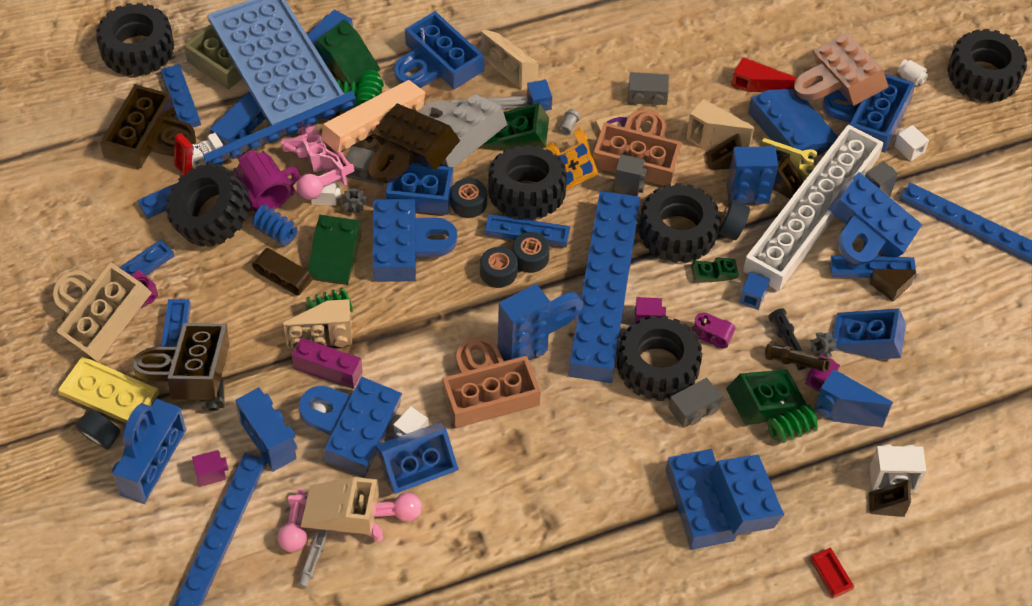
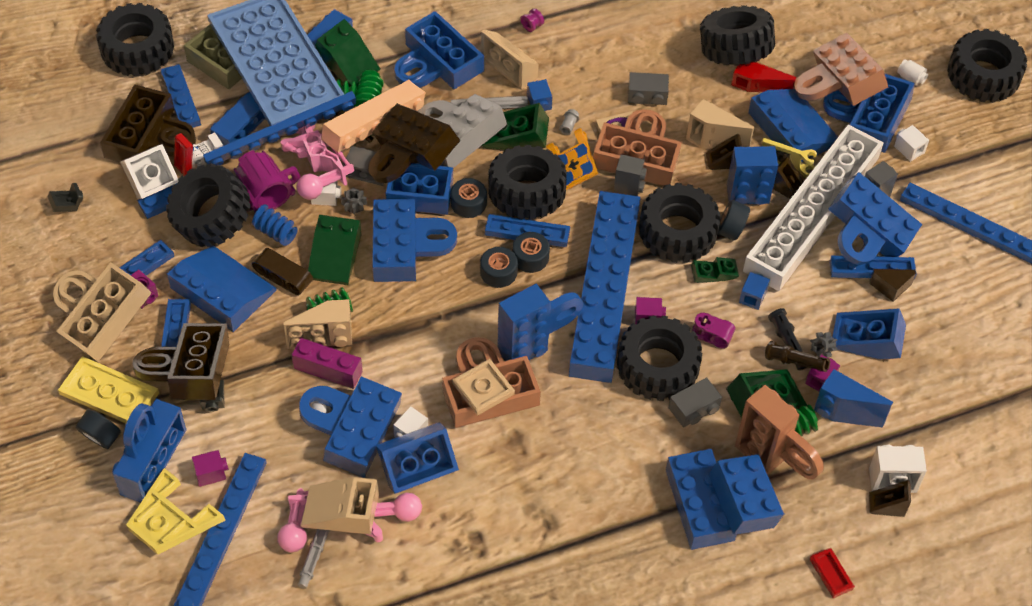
(66, 200): none -> pearl dark grey bracket
(149, 171): none -> white brick
(163, 524): none -> light yellow wing
(220, 286): none -> blue slope
(267, 428): blue brick -> none
(483, 387): none -> tan tile
(532, 20): none -> magenta wheel
(737, 35): none -> black tyre
(770, 431): none -> nougat brick

